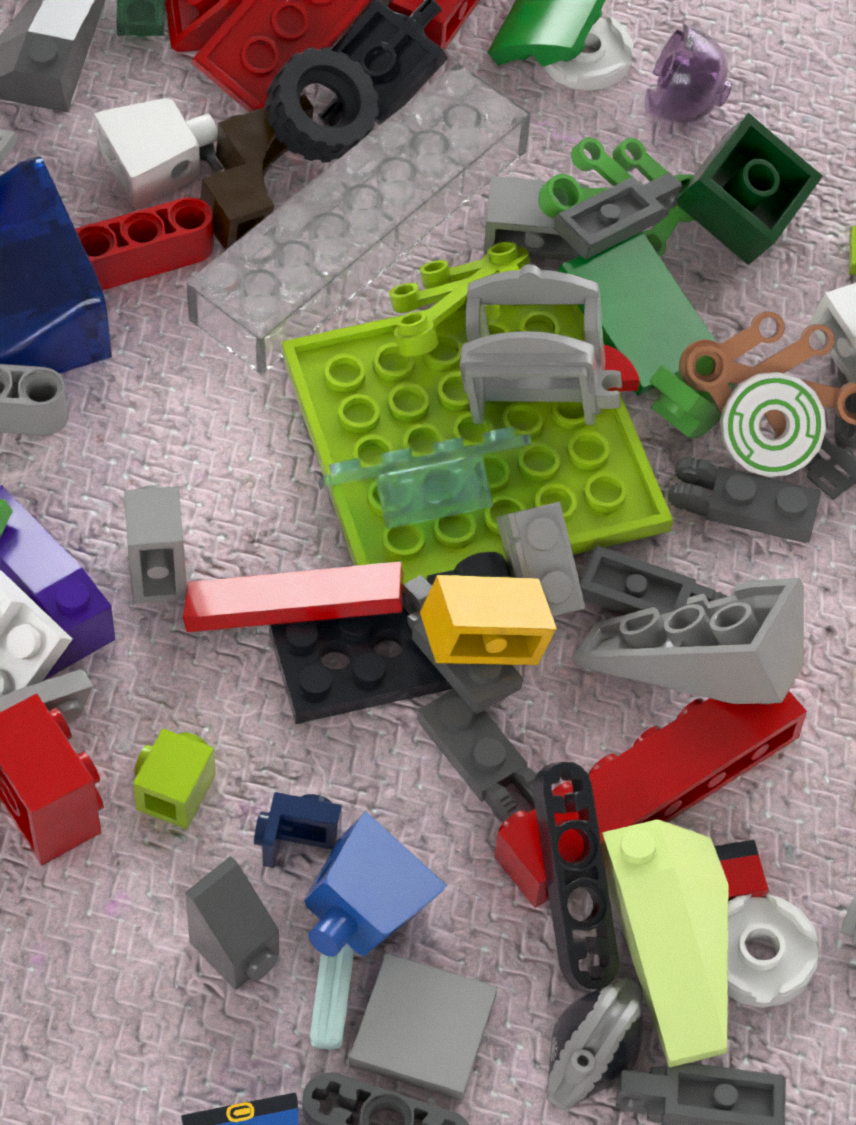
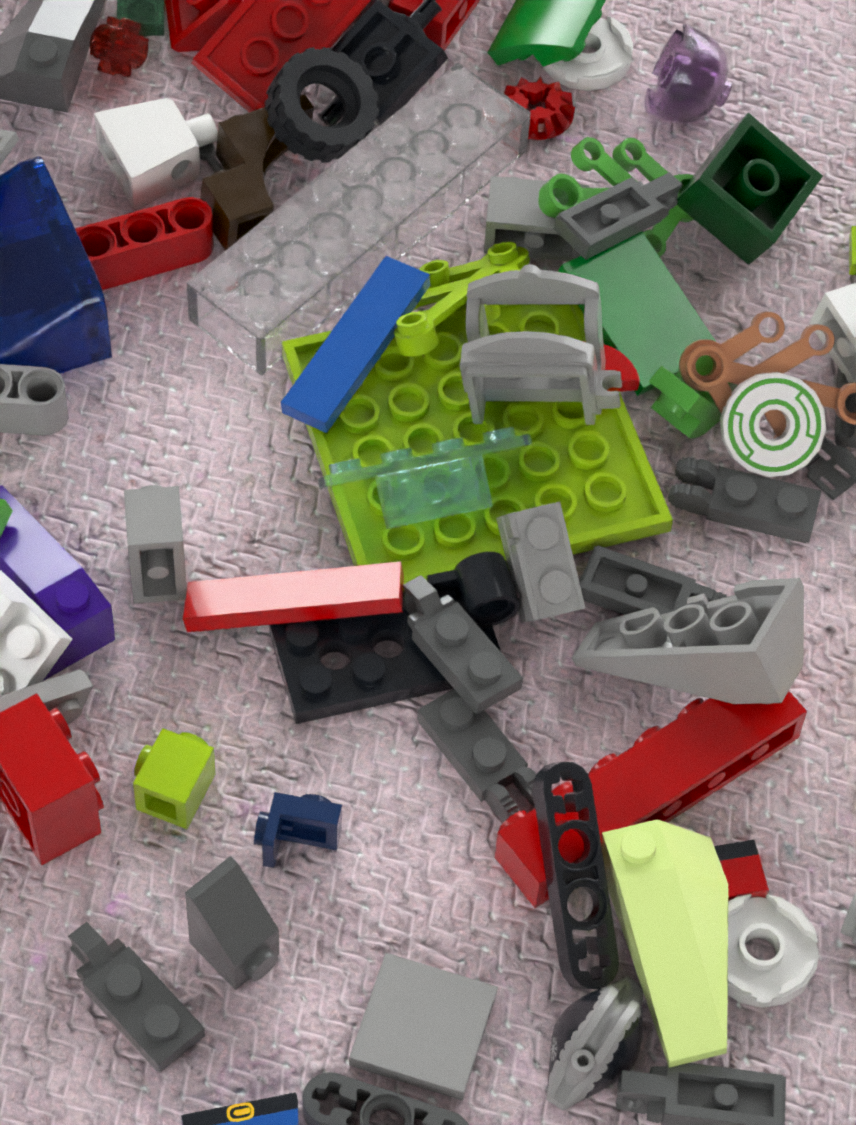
(119, 46): none -> clear red gear
(134, 998): none -> dark grey hinge
(331, 1000): light aqua axle -> none
(355, 344): none -> blue tile
(367, 890): torso -> none
(487, 620): yellow brick -> none
(547, 121): none -> red gear

